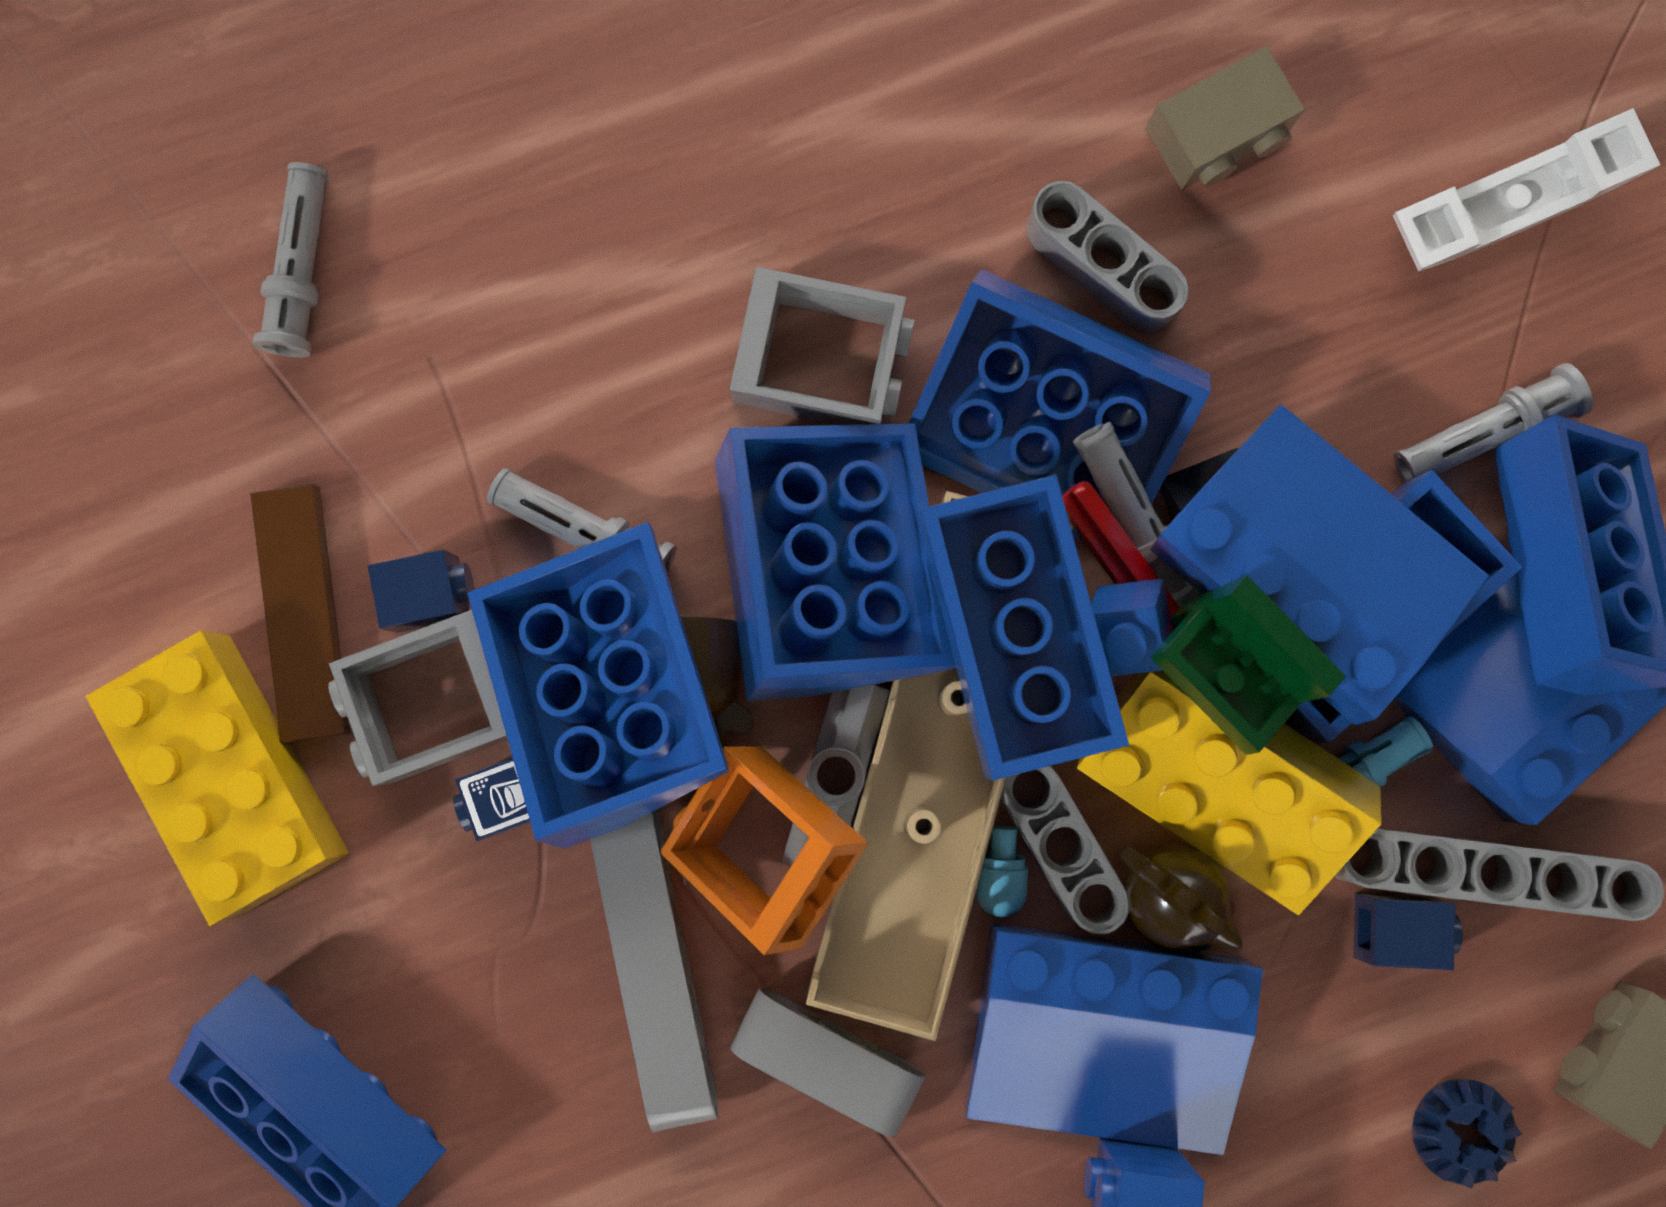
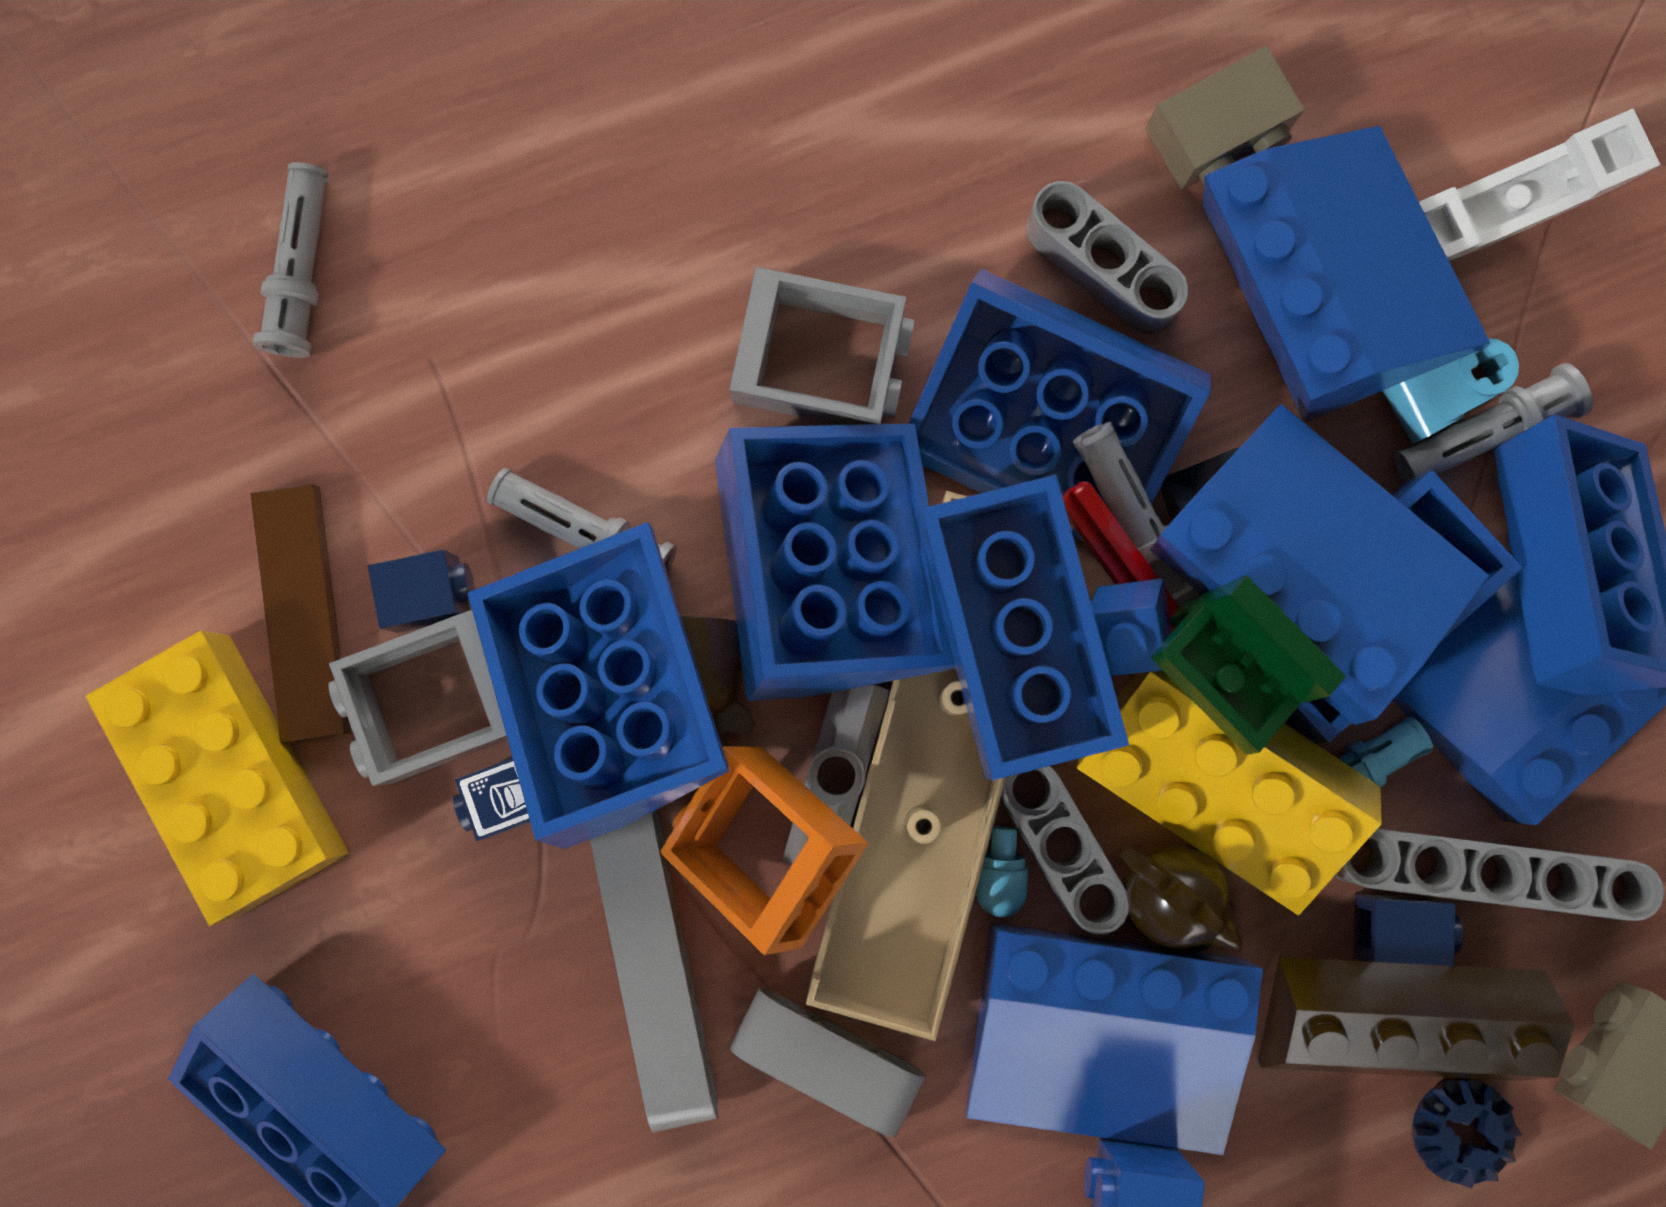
(1340, 268): none -> blue slope
(1414, 1020): none -> dark brown slope
(1449, 391): none -> medium azure piece

